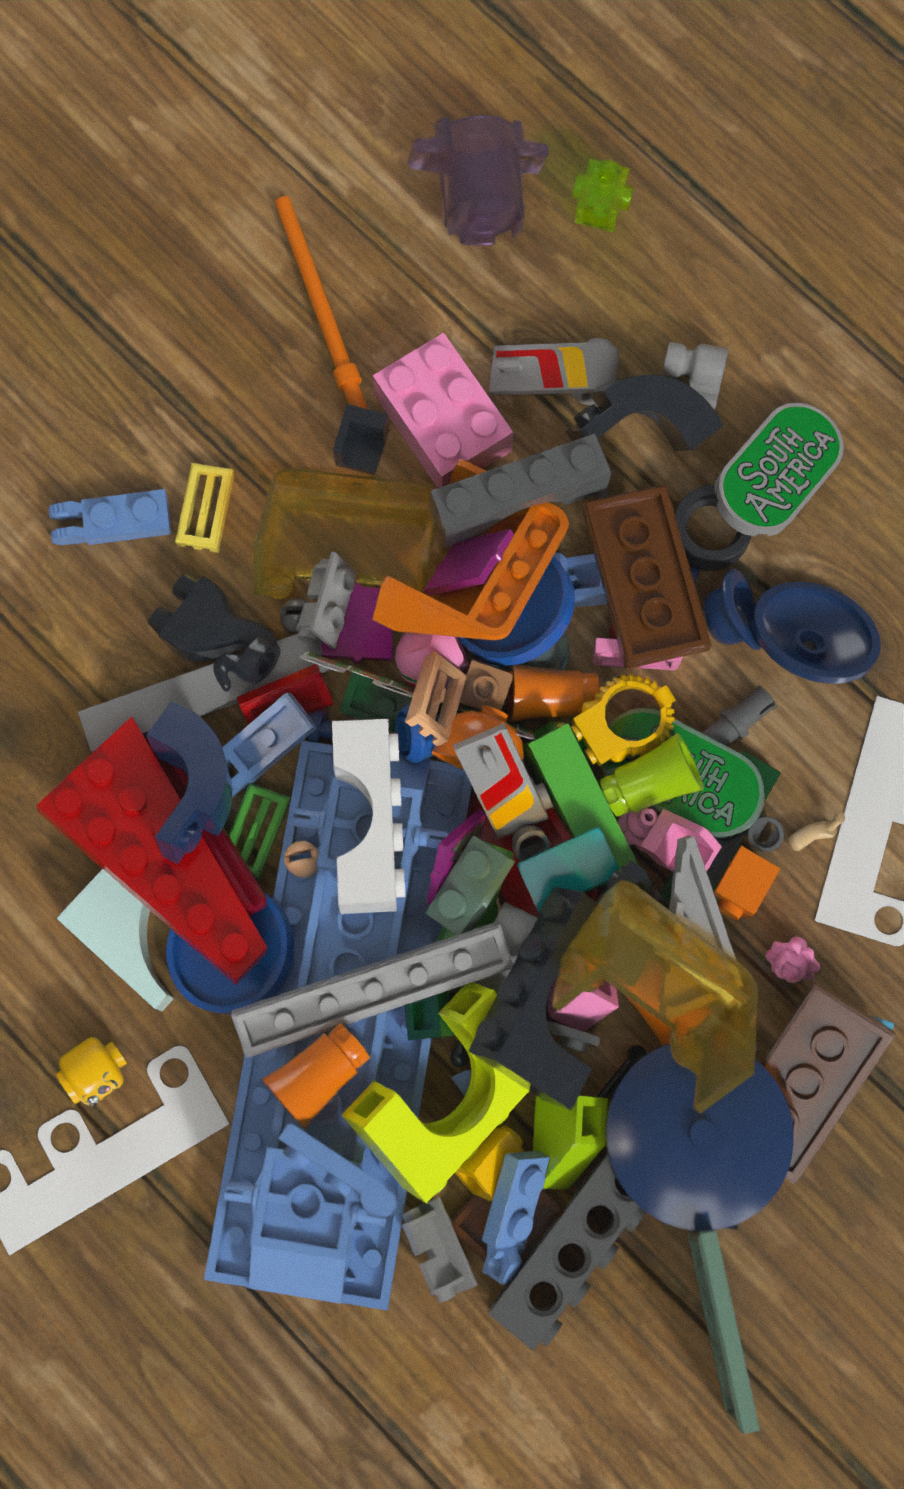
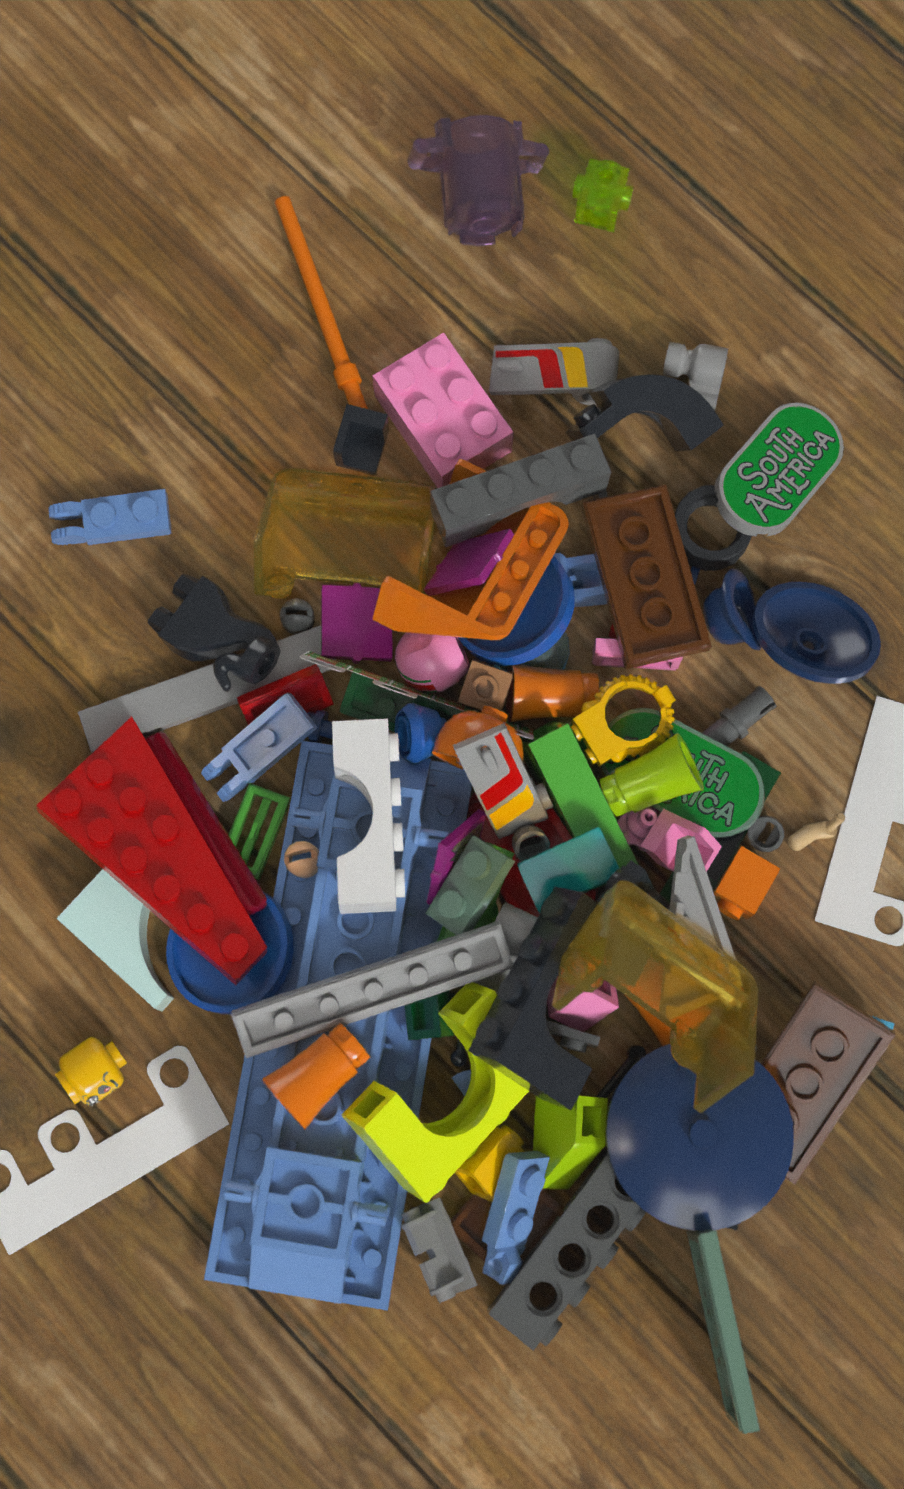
(194, 748): dark blue arch -> none
(199, 540): light yellow tile -> none
(332, 586): light grey hinge -> none
(341, 1173): medium blue hinge -> none
(430, 693): light nougat tile -> none
(792, 960): bright pink plant -> none

